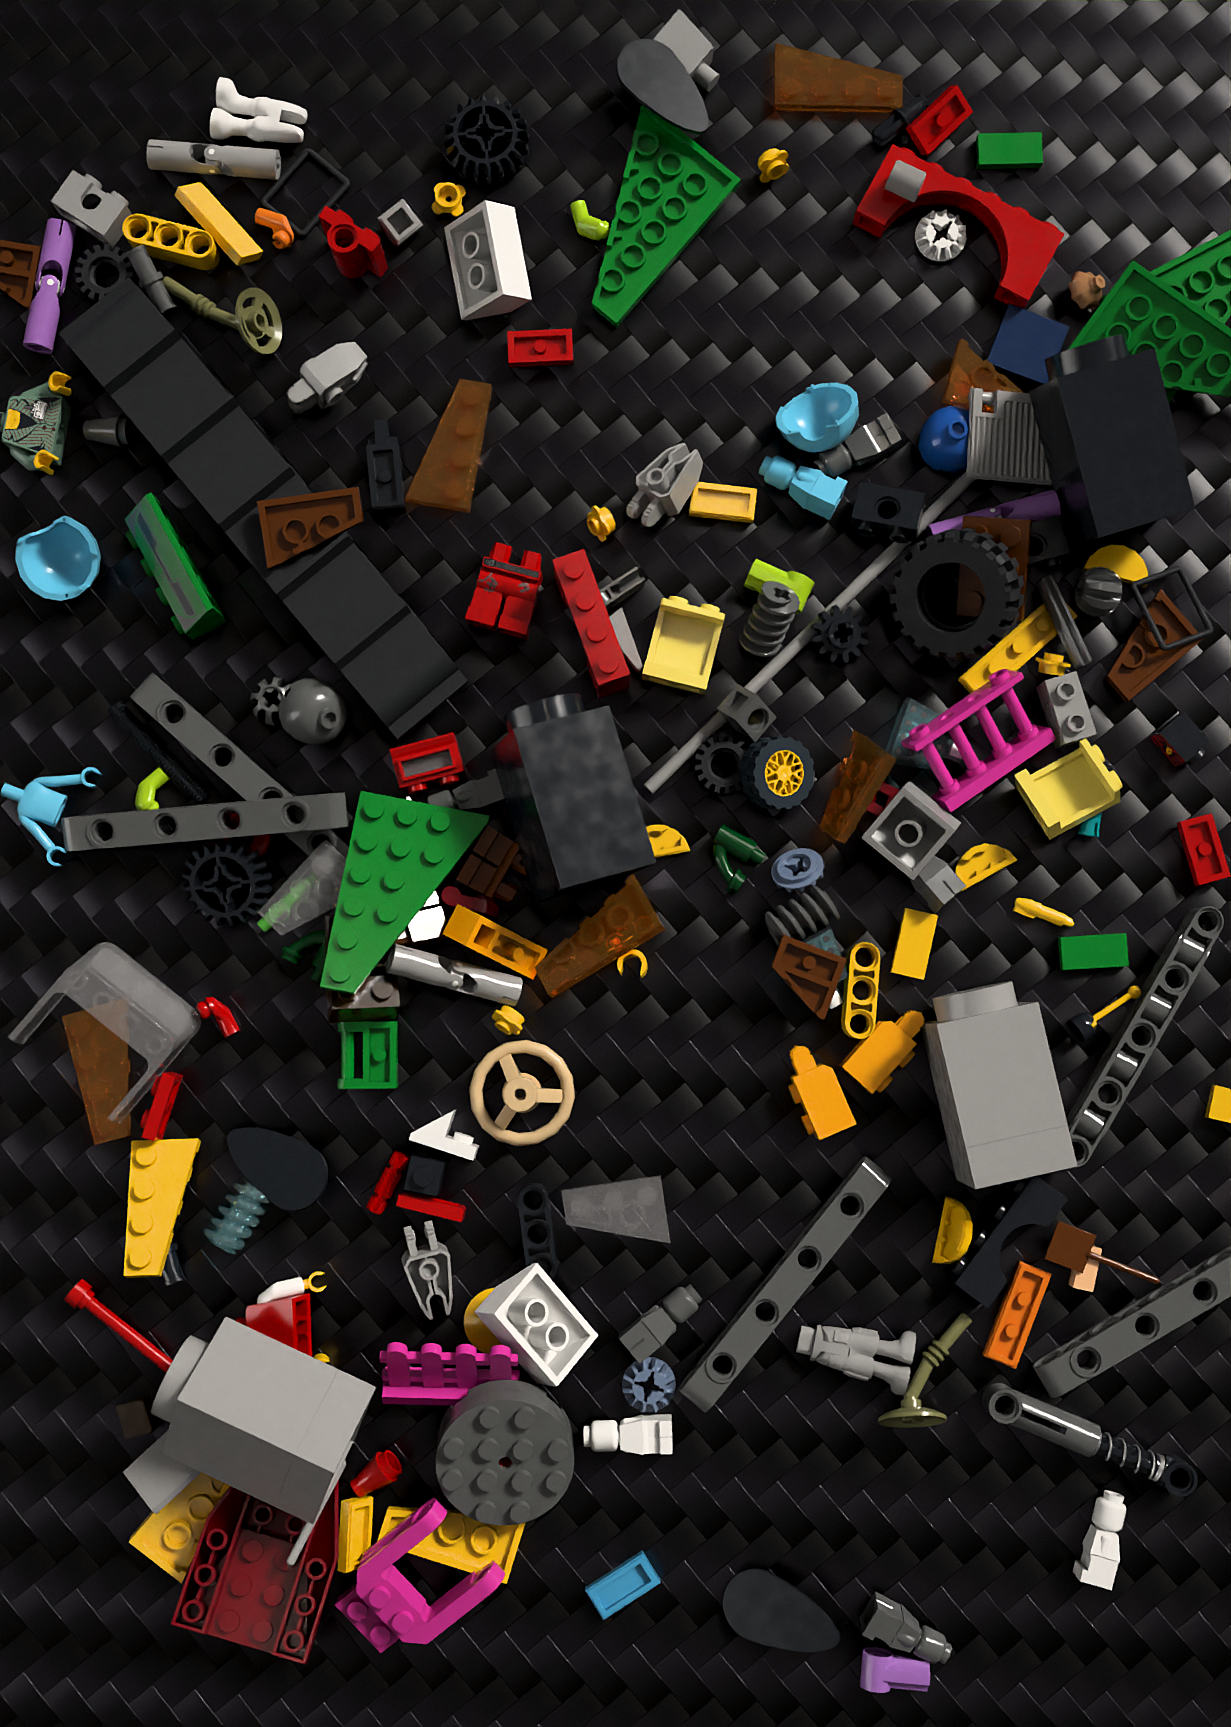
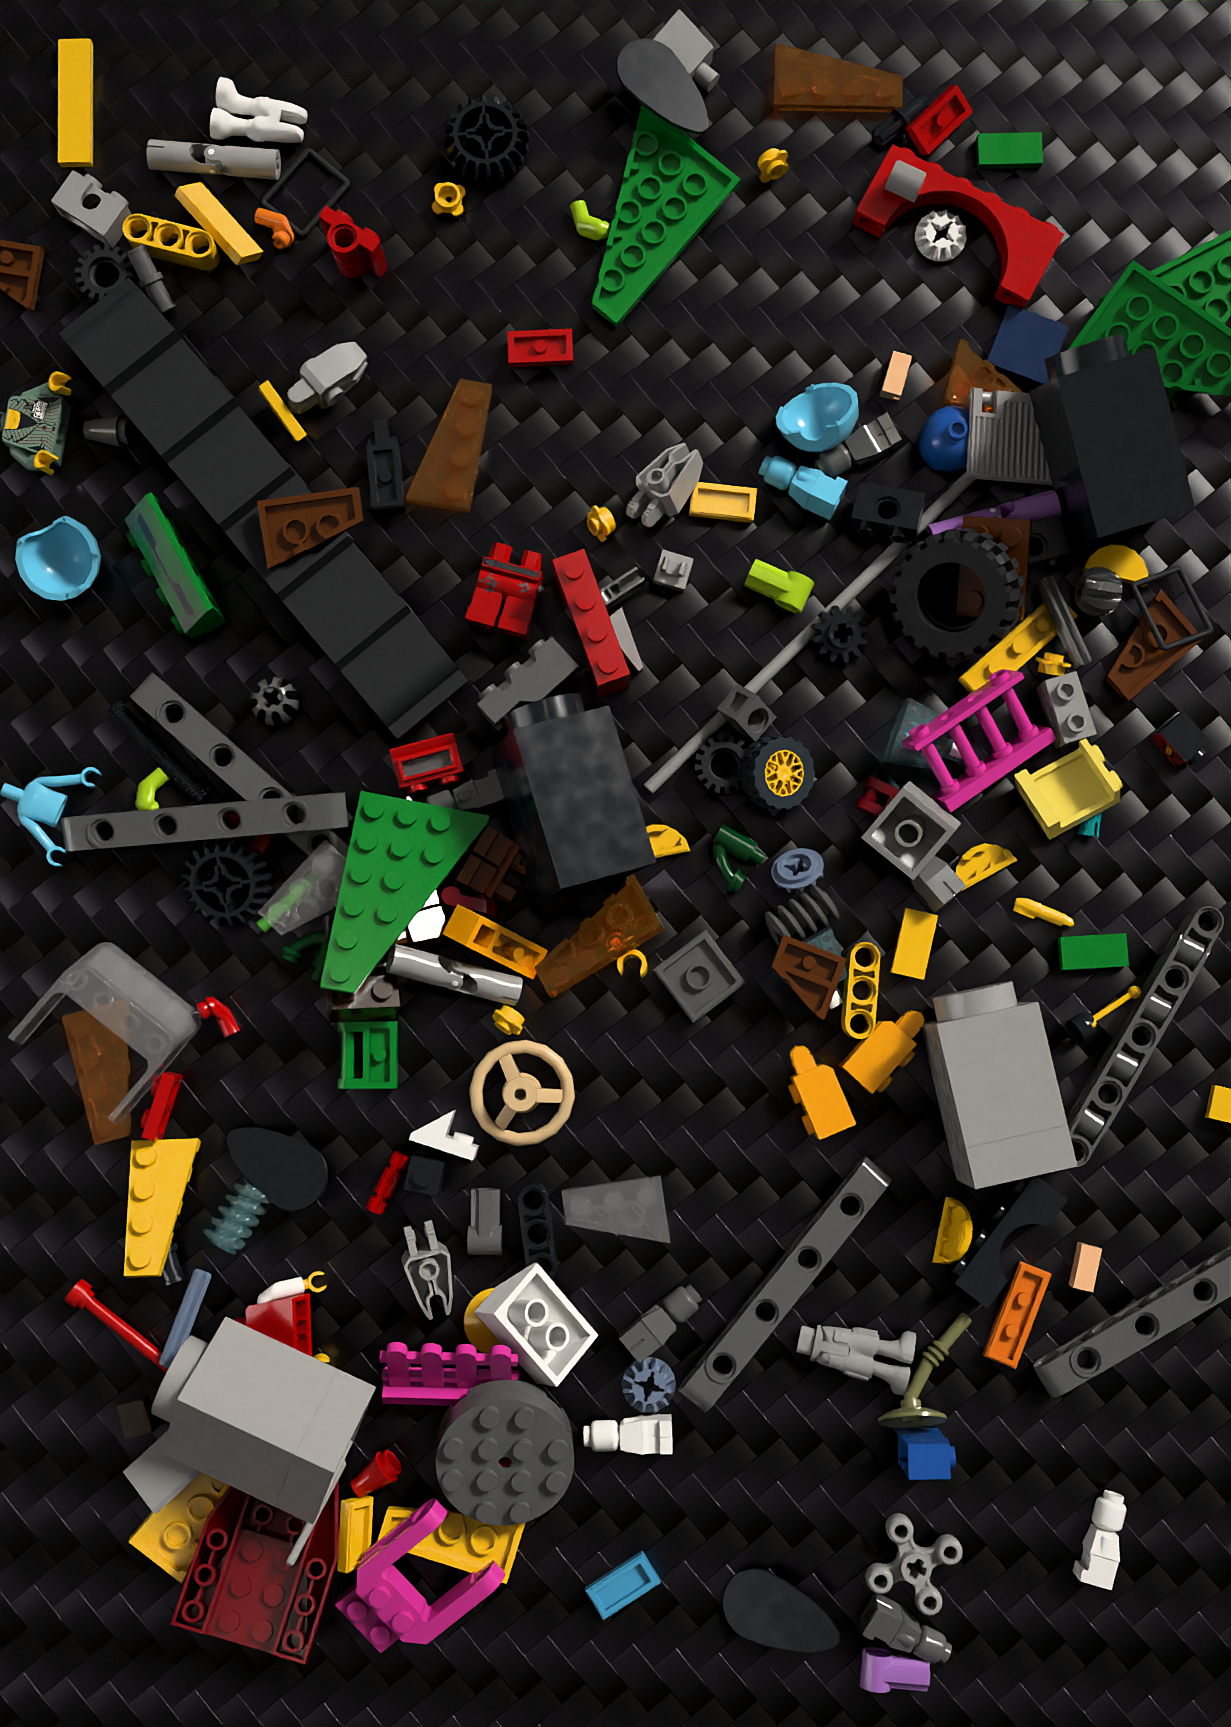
(44, 308): medium lavender piece -> none
(75, 102): none -> yellow tile
(185, 1316): none -> sand blue axle
(249, 321): olive dish -> none
(281, 411): none -> yellow tile
(313, 711): dark grey cylinder -> none
(399, 223): light grey brick -> none
(431, 1205): red tile -> none
(485, 1231): none -> dark grey piece
(487, 261): white slope -> none
(542, 676): none -> dark grey piece
(673, 570): none -> light grey tile
(683, 645): light yellow panel -> none
(699, 976): none -> dark grey plate
(769, 619): dark grey piece -> none
(860, 782): clear orange wing -> none
(895, 376): none -> light nougat piece
(917, 1575): none -> light grey gear
(925, 1454): none -> blue brick
(1073, 1247): reddish brown piece -> none
(1086, 289): medium nougat piece -> none
(1086, 1438): piece -> none
(1203, 849): red plate -> none

